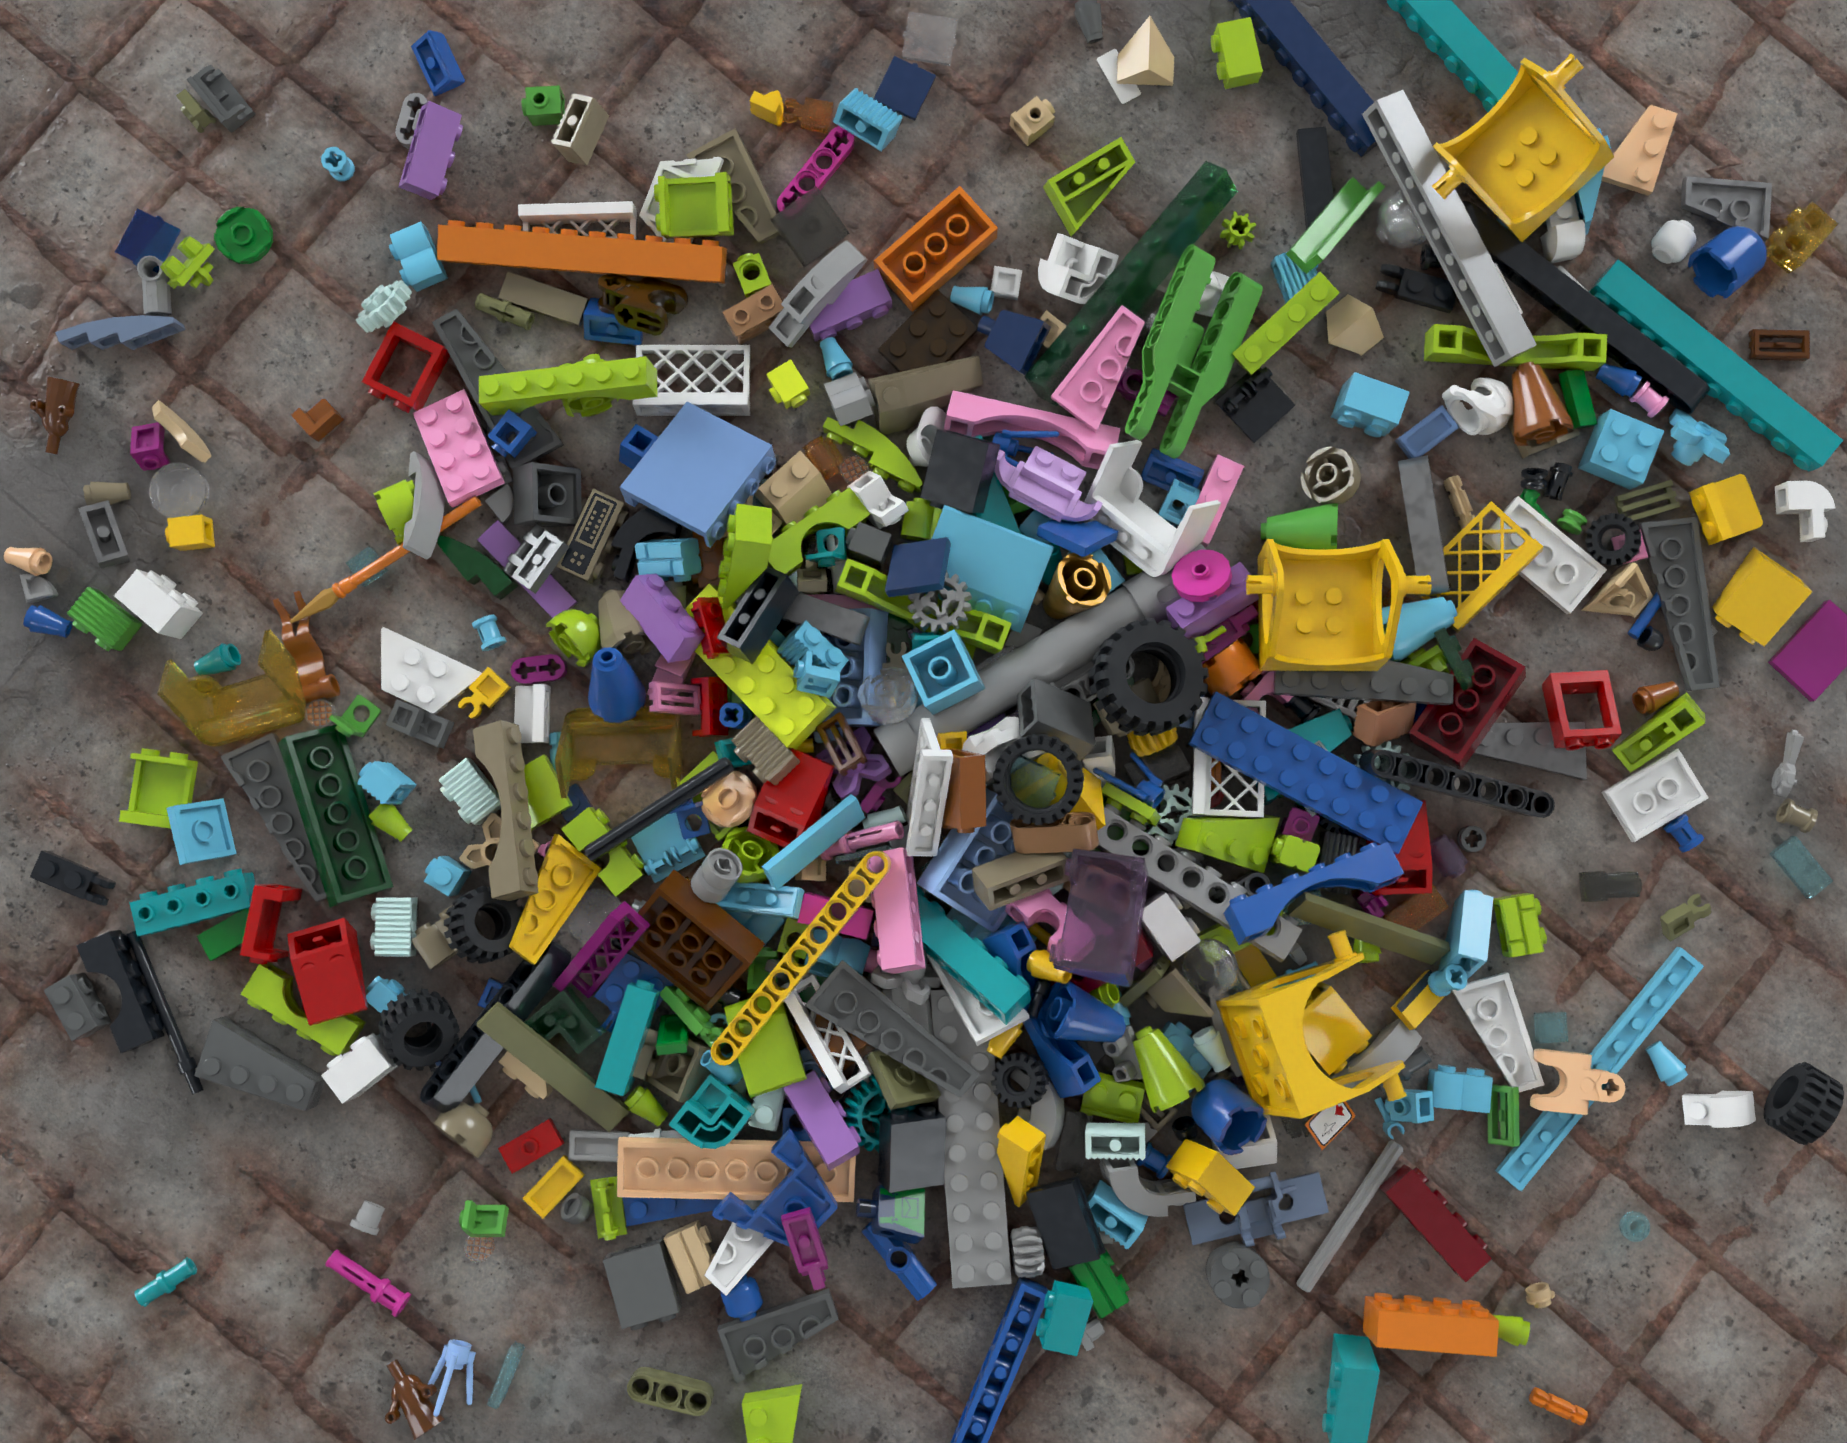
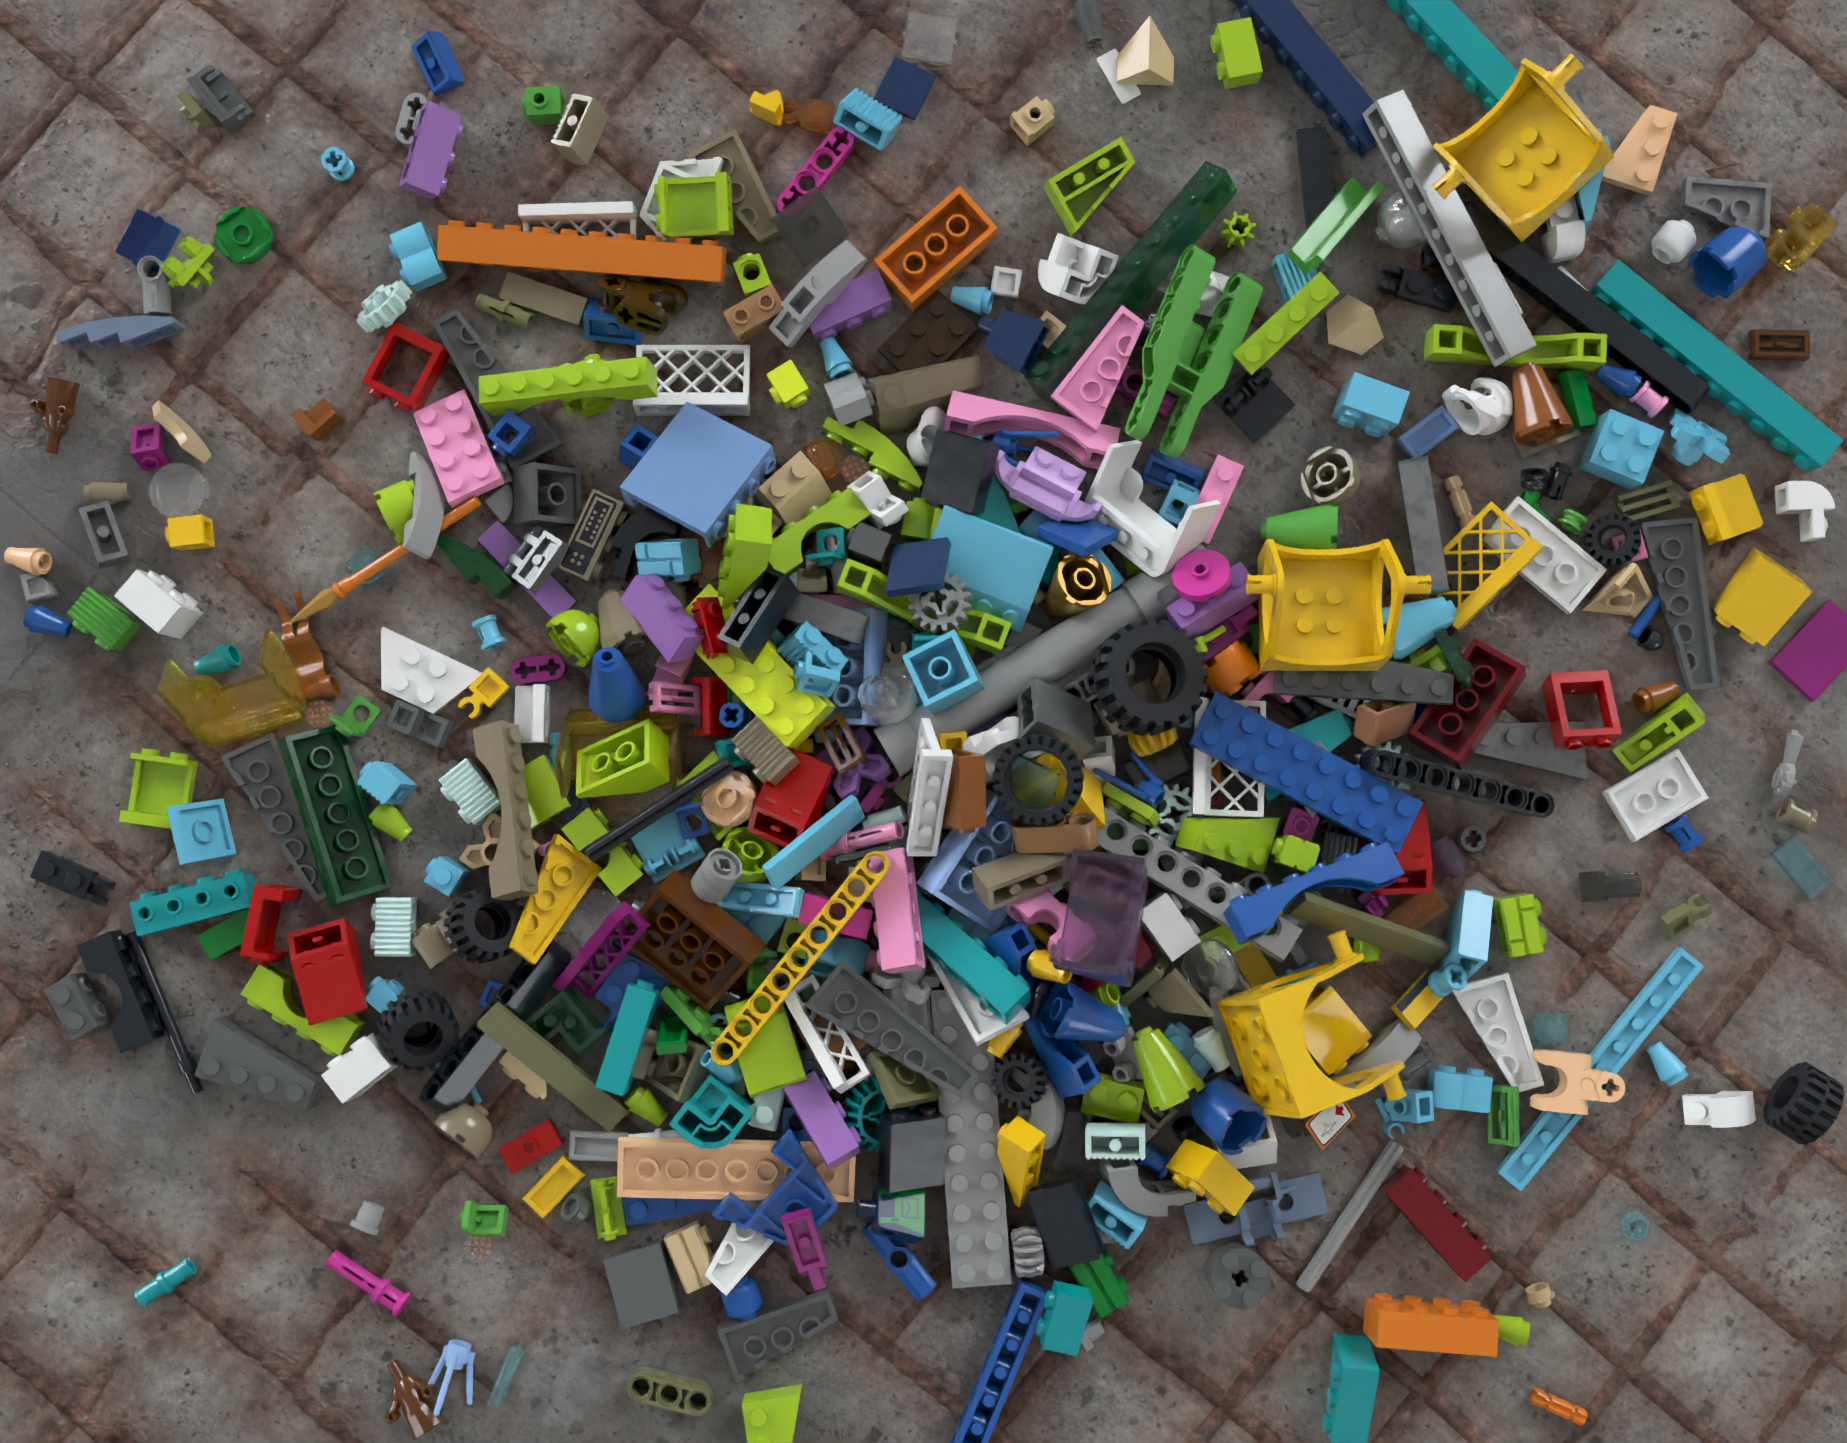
(624, 762): none -> lime slope

